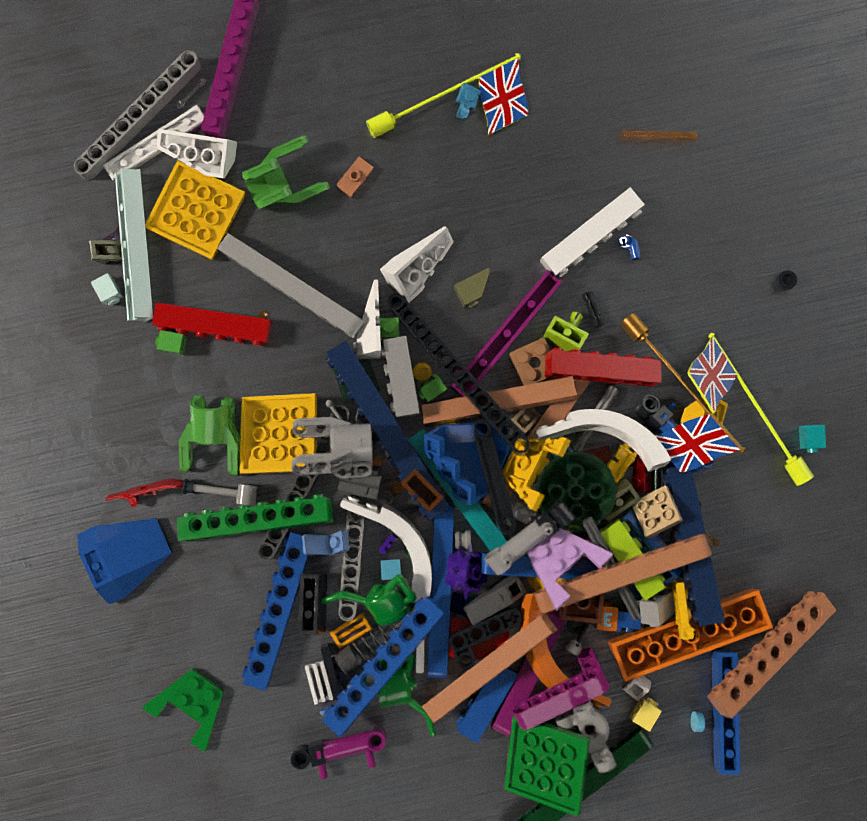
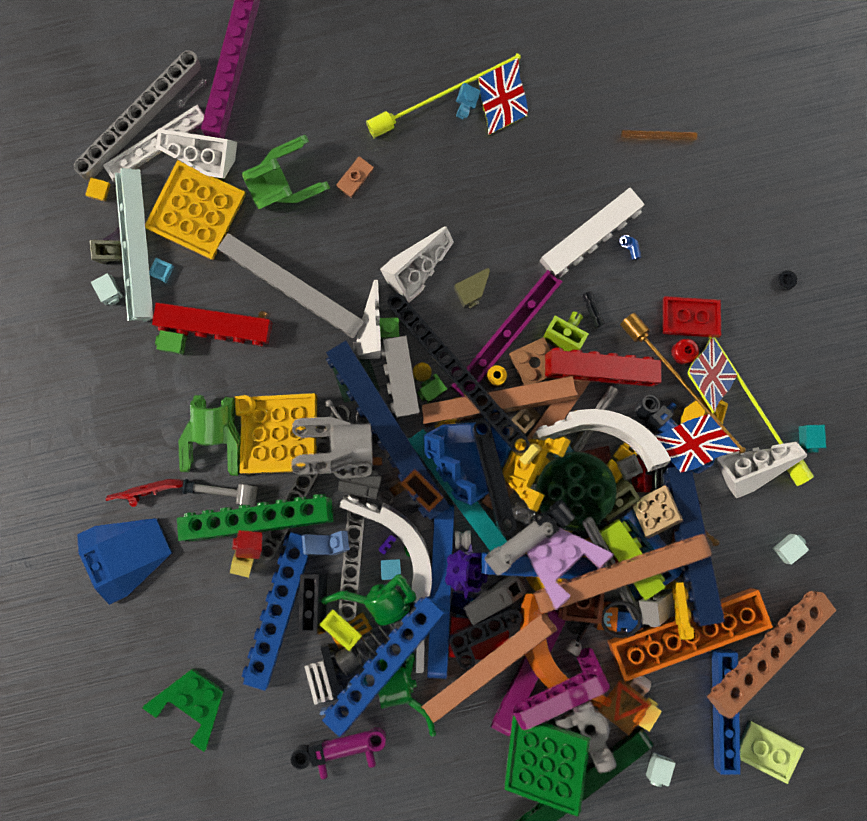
(97, 189): none -> yellow tile
(161, 270): none -> medium azure tile
(241, 566): none -> light yellow brick
(244, 405): none -> yellow tile
(247, 544): none -> red brick
(340, 630): none -> neon yellow tile
(484, 705): blue brick -> none
(491, 380): none -> yellow head
(530, 454): none -> light yellow tile
(624, 707): none -> clear orange piece
(626, 604): none -> black piece
(629, 467): none -> flat silver tile
(660, 770): none -> light aqua brick
(685, 351): none -> red head
(692, 317): none -> red tile
(697, 721): medium azure tile -> none
(755, 468): none -> white wedge
(769, 752): none -> yellowish green tile
(791, 548): none -> light aqua brick

